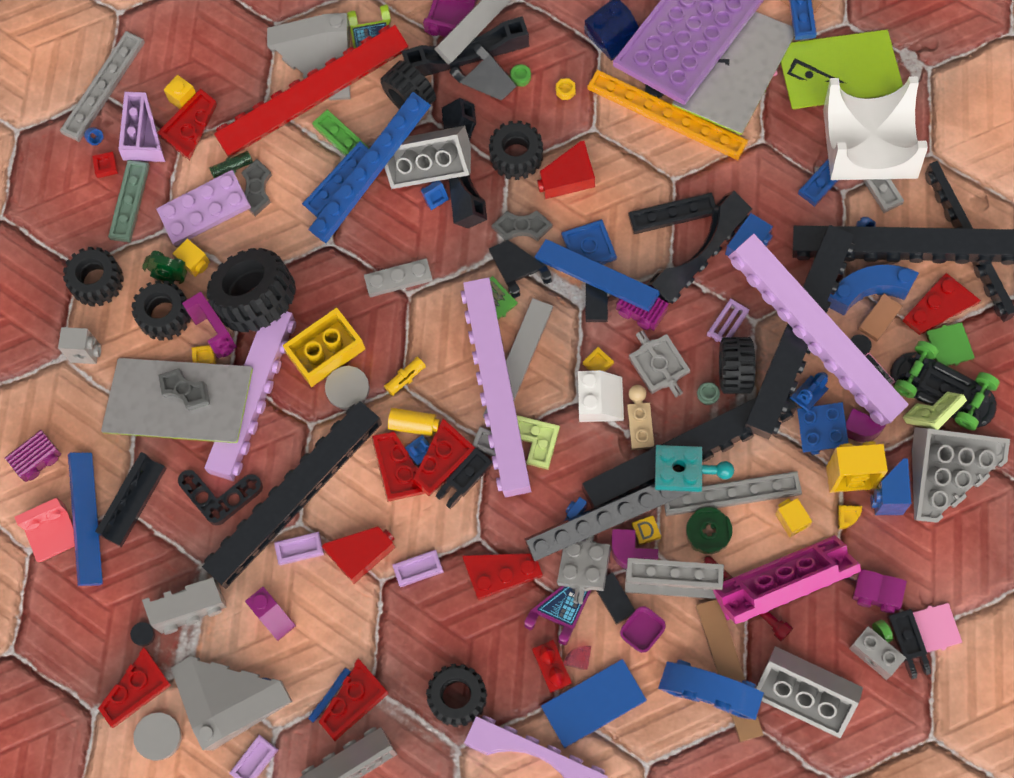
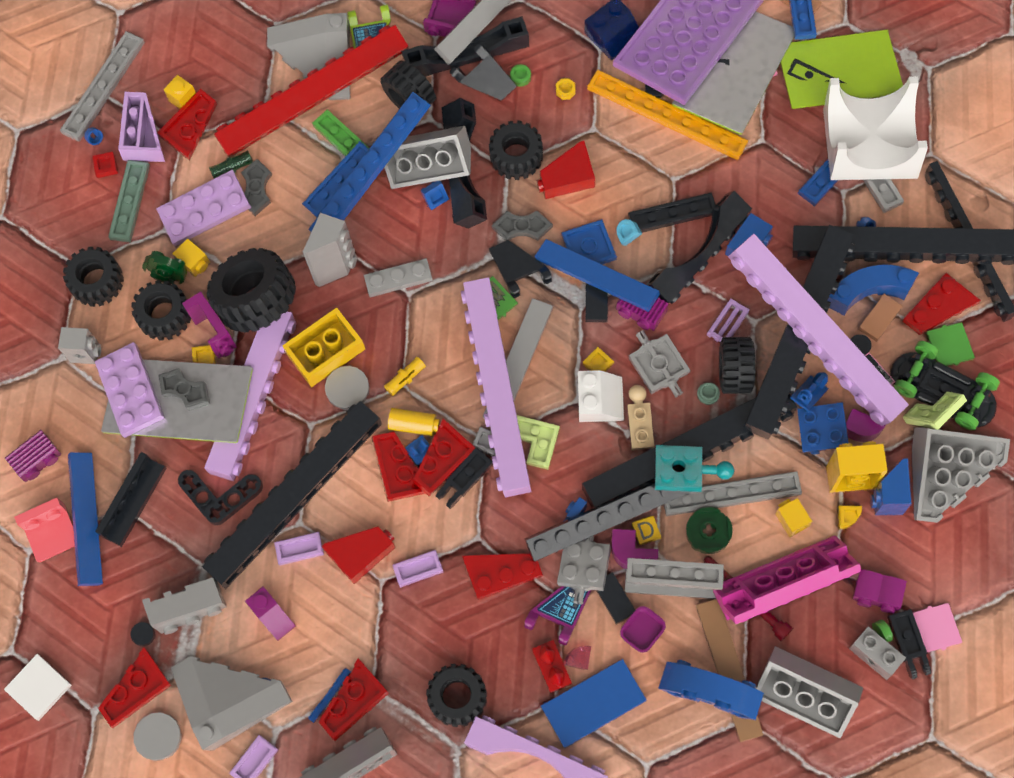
(37, 687): none -> white tile
(129, 390): none -> lavender plate
(329, 250): none -> light grey slope
(627, 231): none -> medium azure tile

